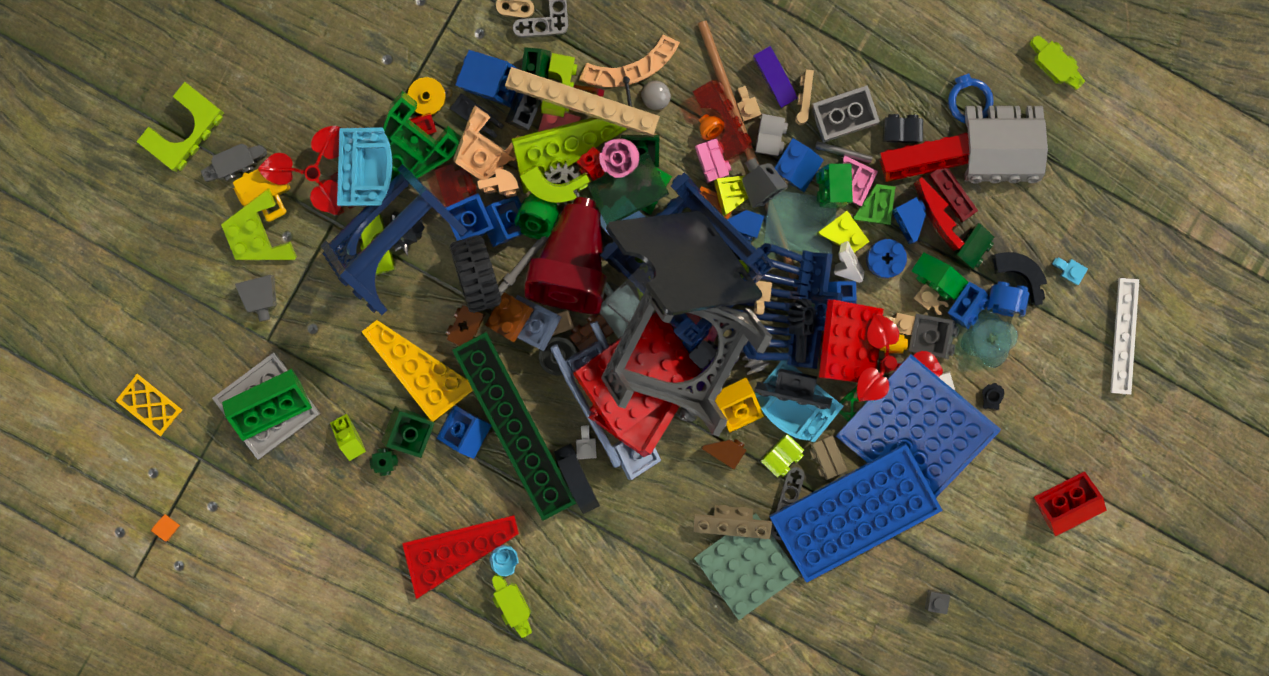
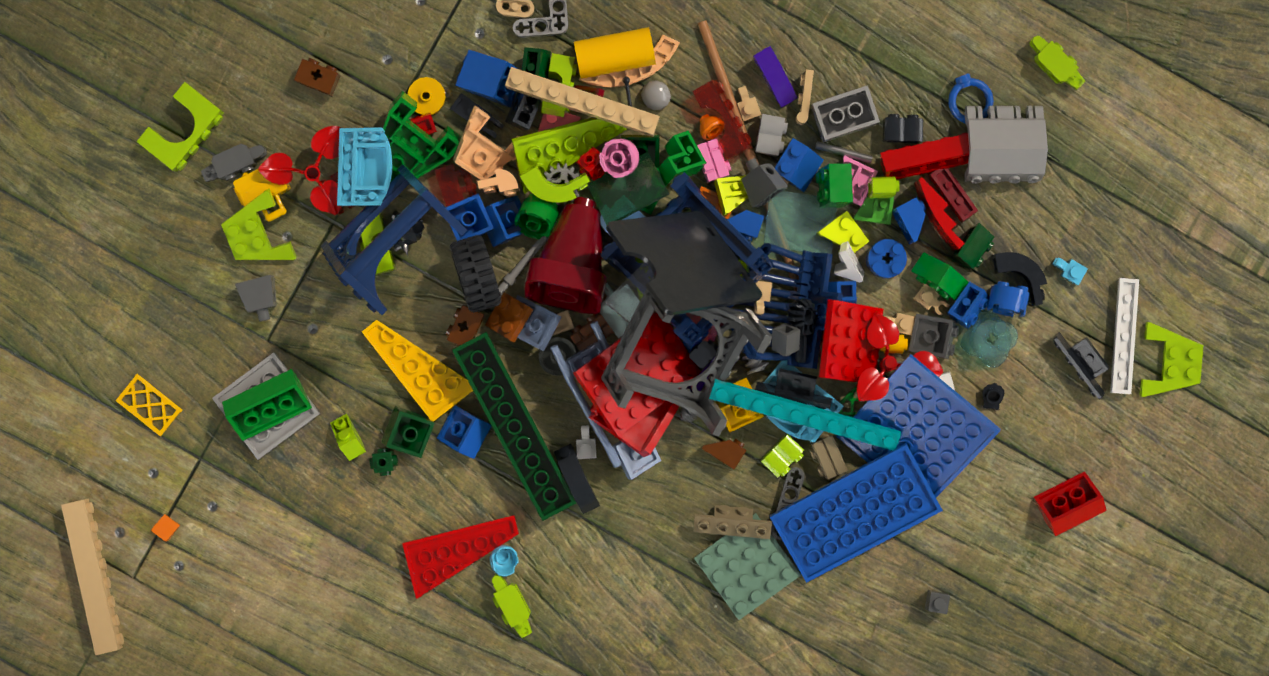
(92, 577): none -> tan brick
(325, 85): none -> reddish brown brick
(615, 52): none -> yellow brick
(683, 157): none -> green brick
(785, 339): none -> dark grey brick
(804, 414): none -> teal plate
(882, 187): none -> lime brick
(1085, 360): none -> black bracket
(1180, 361): none -> lime wing

